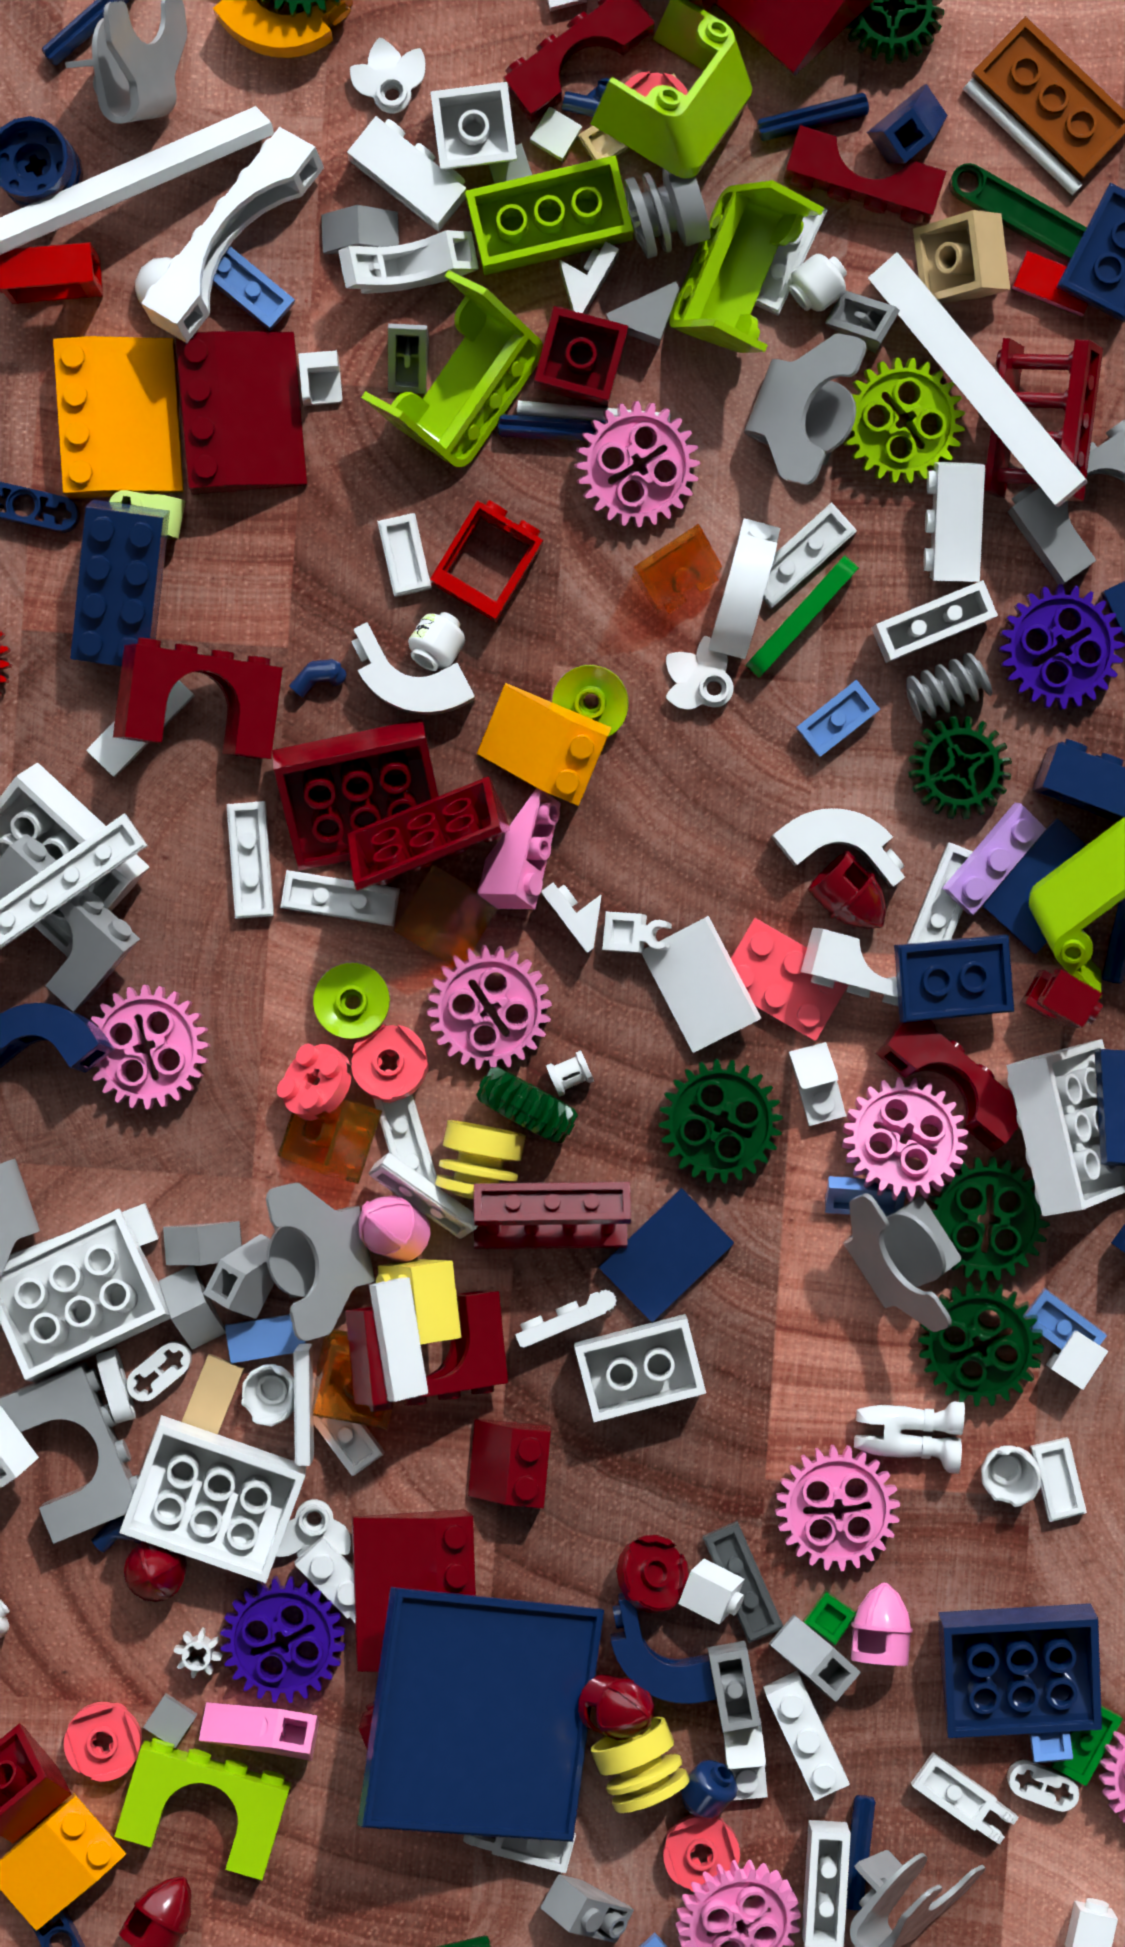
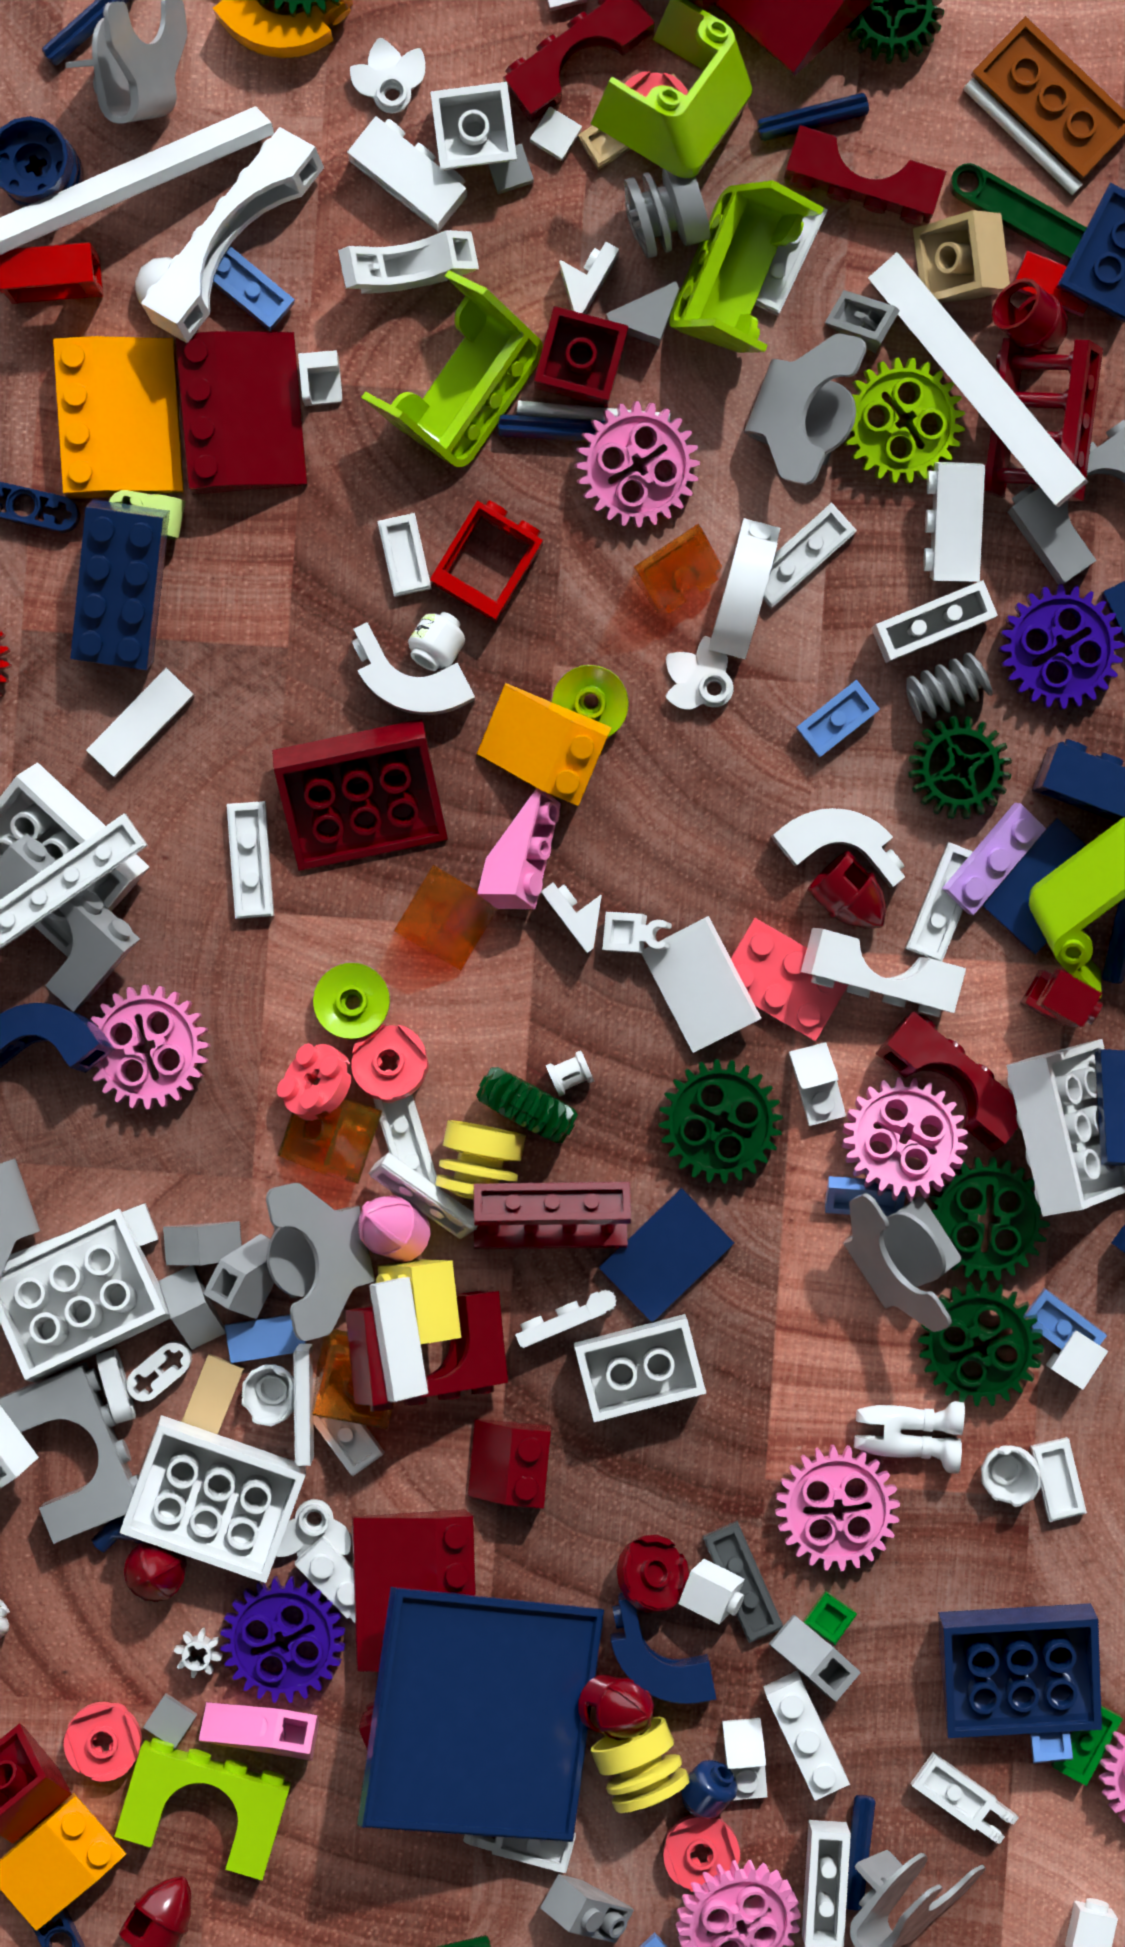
(248, 687): dark red arch -> none
(318, 671): dark blue arm -> none
(339, 898): white tile -> none
(359, 227): light grey slope -> none
(407, 358): light grey slope -> none
(426, 833): dark red slope -> none
(517, 989): bright pink gear -> none
(549, 215): lime brick -> none
(587, 103): dark blue arm -> none
(734, 1686): light grey brick -> none
(802, 616): green beam -> none
(818, 282): white head -> none
(881, 1629): bright pink helmet -> none
(908, 126): dark blue slope -> none
(954, 978): dark blue tile -> none
(1037, 323): none -> dark red helmet
(1040, 1794): white beam -> none

